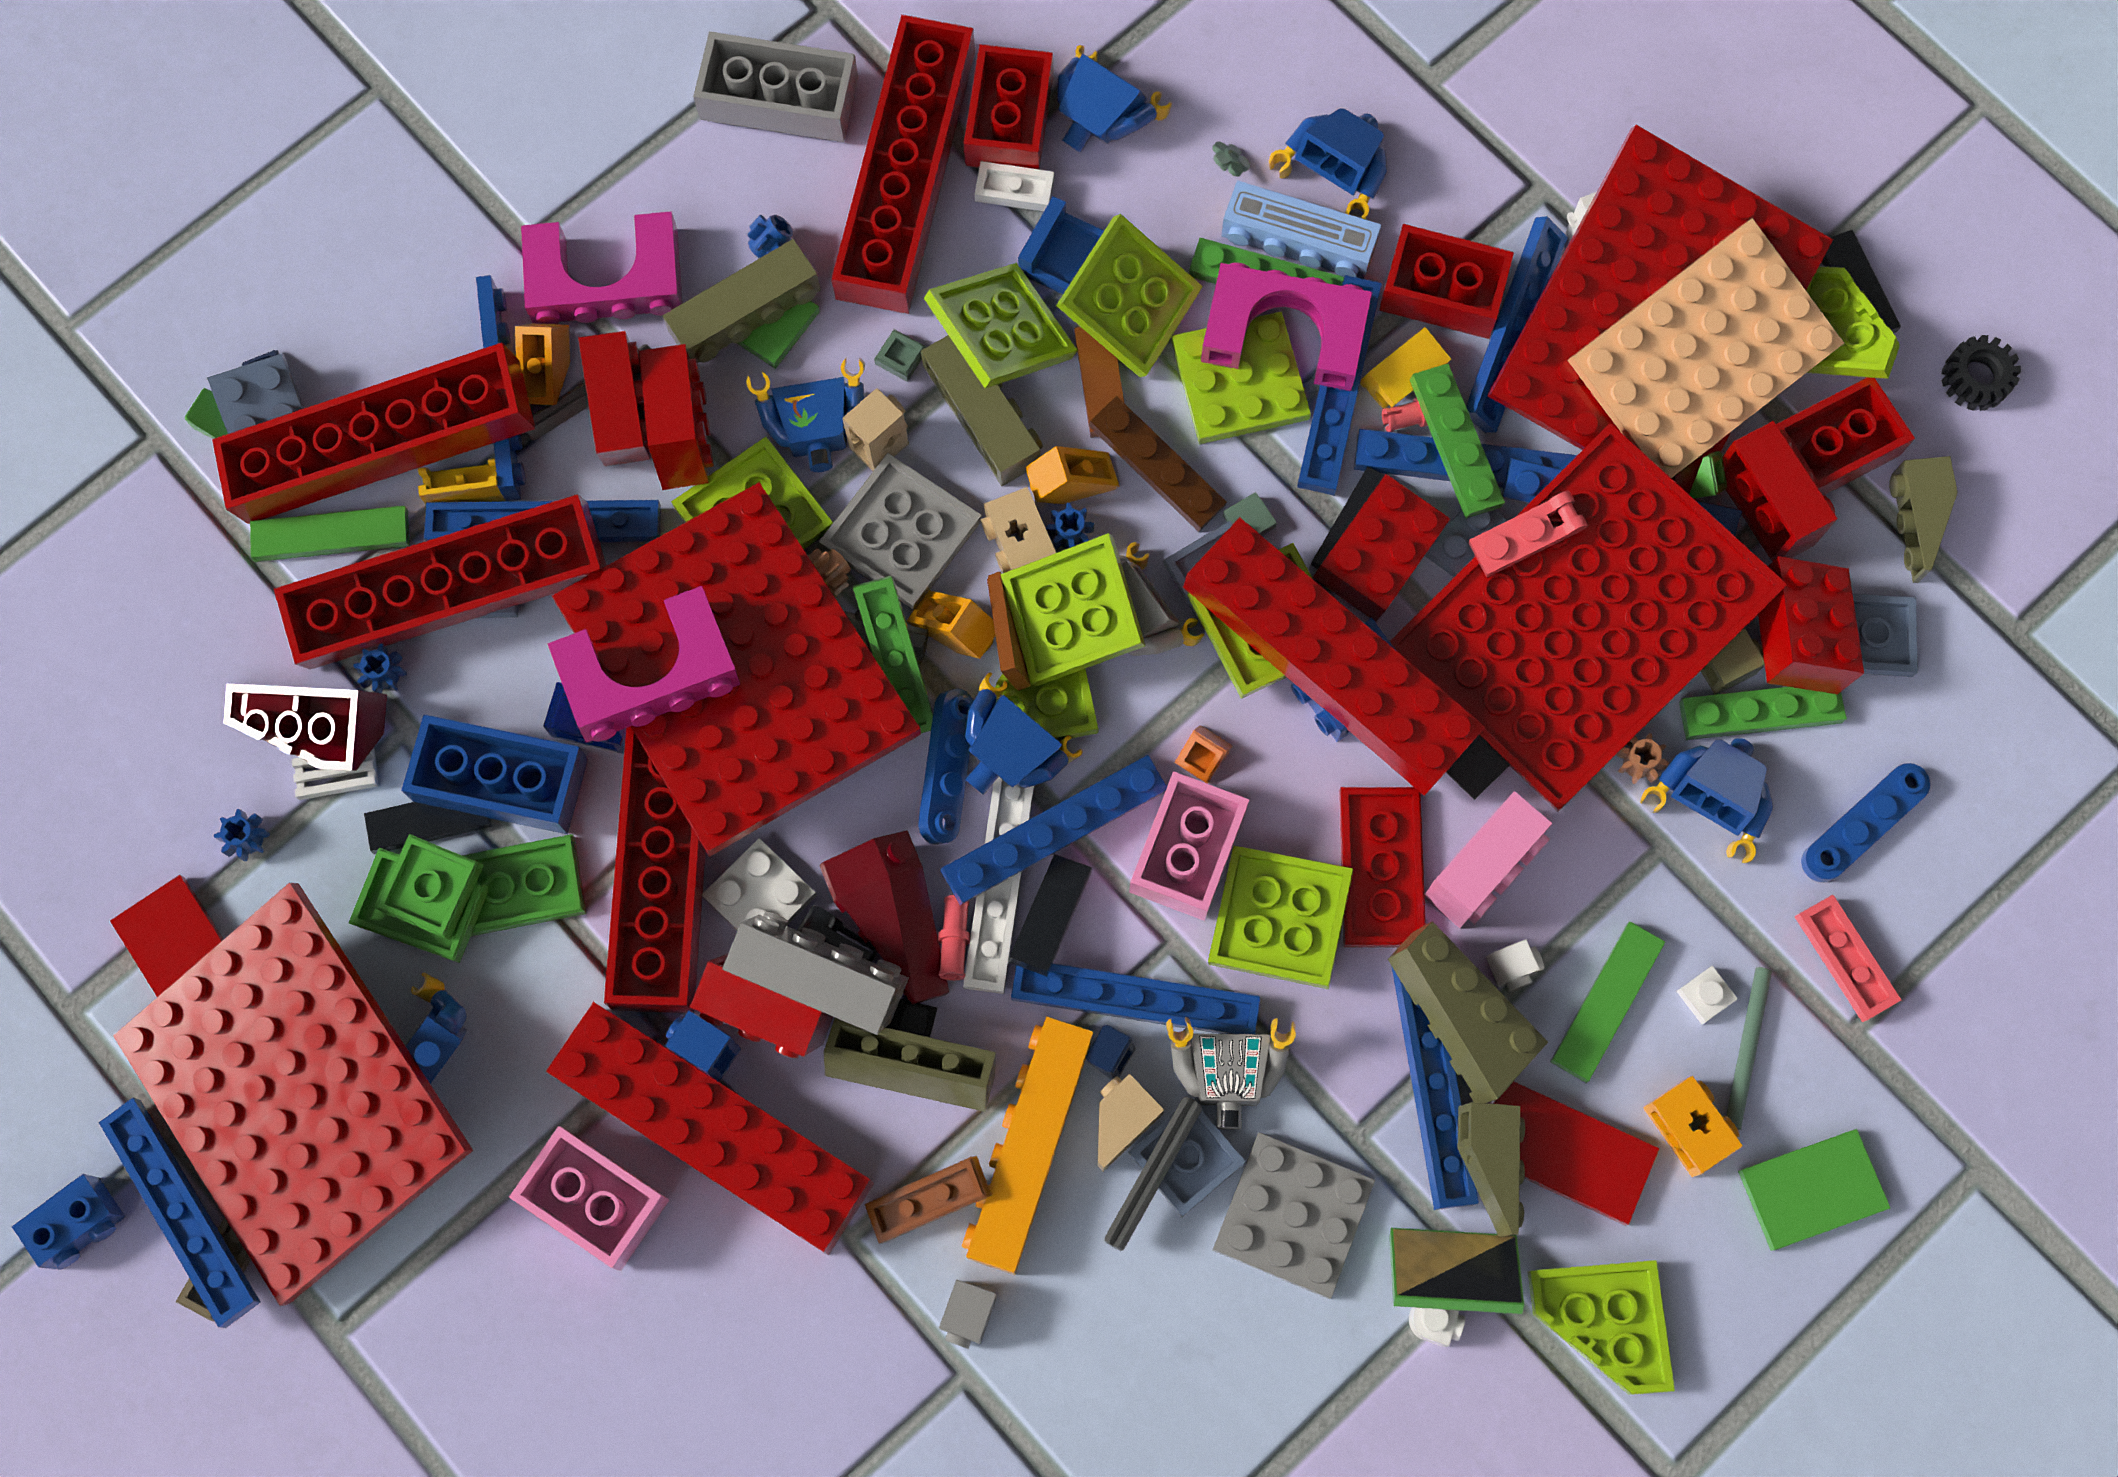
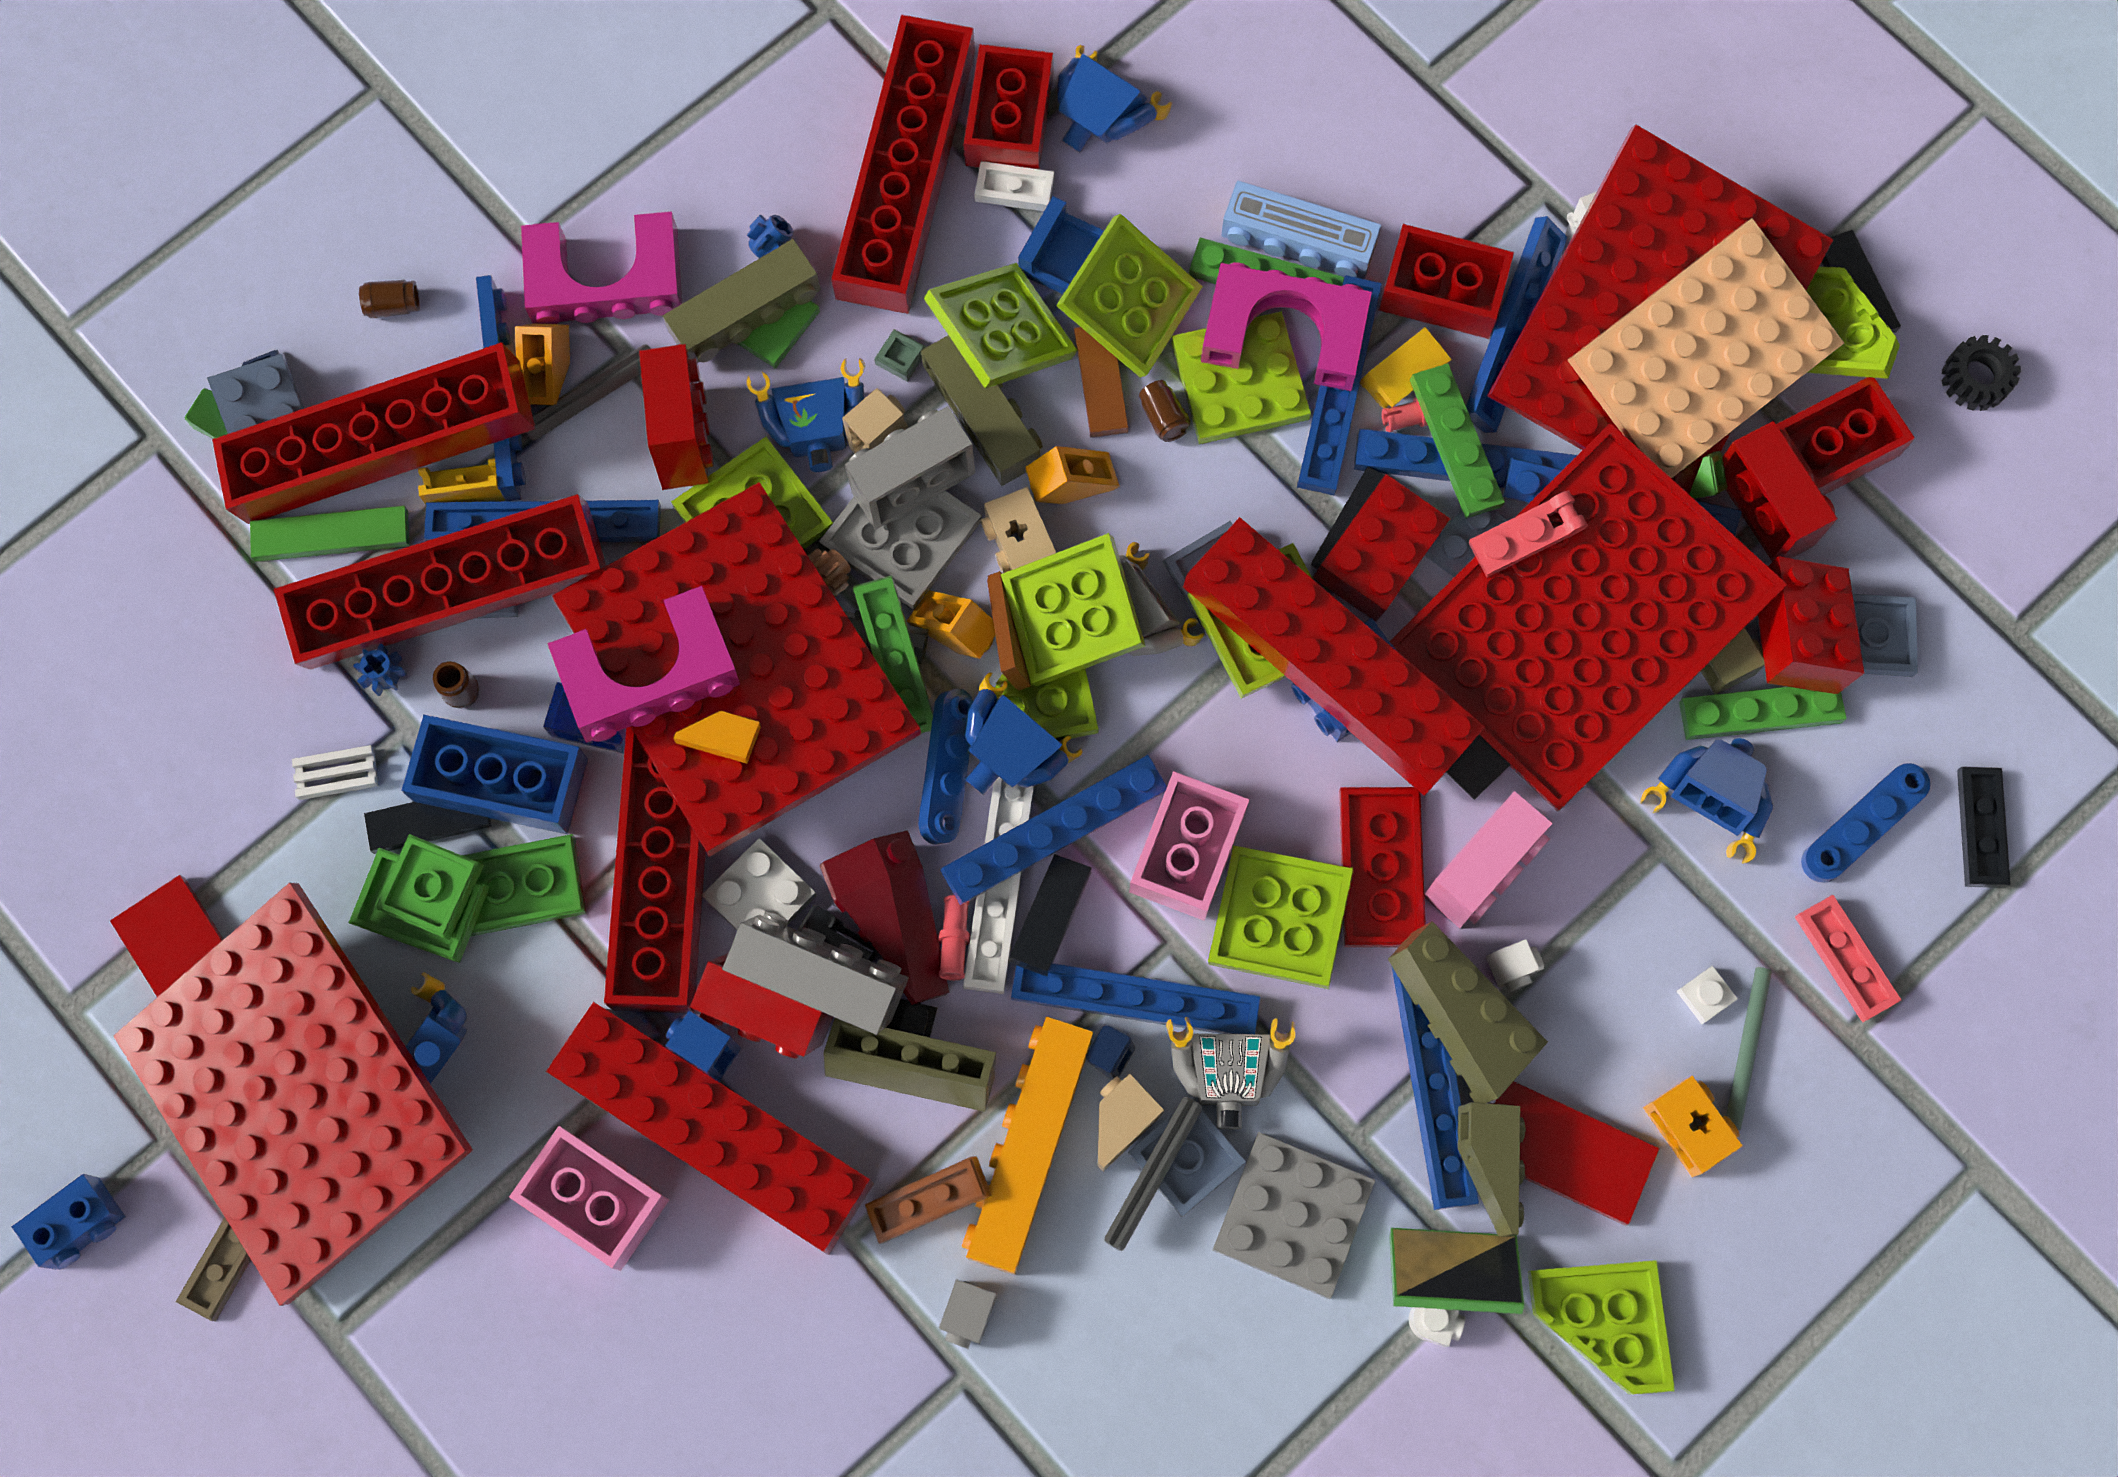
(179, 1213): blue plate -> none
(233, 826): blue gear -> none
(316, 724): dark red wedge -> none
(389, 298): none -> reddish brown piece
(455, 685): none -> reddish brown piece
(615, 397): red brick -> none
(722, 735): none -> light orange tile
(776, 86): light grey brick -> none
(910, 467): none -> light grey brick
(1069, 518): blue gear -> none
(1157, 463): reddish brown plate -> none
(1164, 411): none -> reddish brown piece
(1203, 753): orange slope -> none
(1230, 158): sand green plant -> none
(1253, 512): sand green tile -> none
(1342, 151): blue torso -> none
(1607, 1002): bright green tile -> none
(1652, 755): nougat gear -> none
(1814, 1189): bright green tile -> none
(1925, 500): olive slope -> none
(1983, 827): none -> black tile

